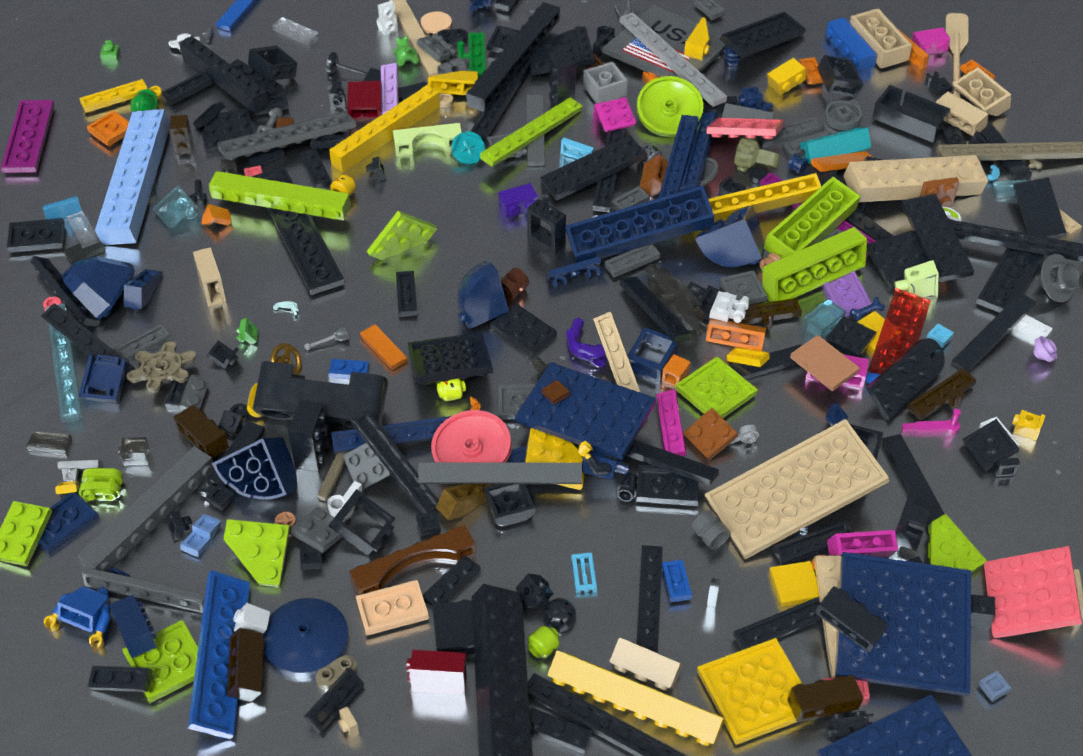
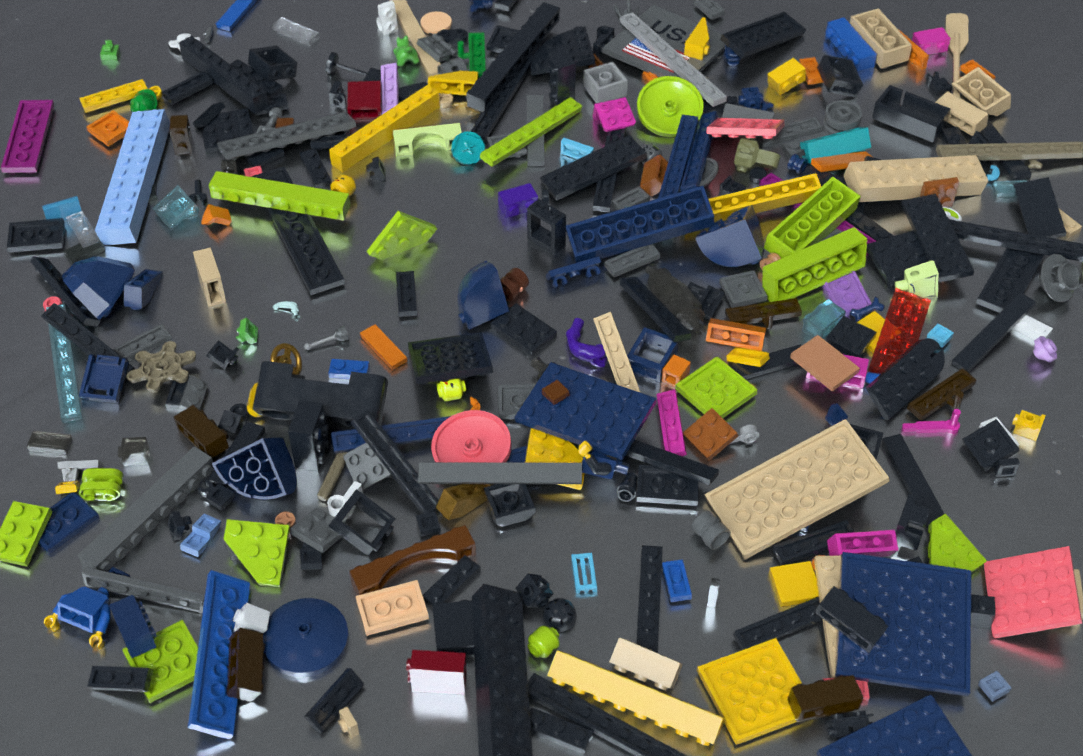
(334, 669): dark tan plate -> none
(724, 307): white plate -> none

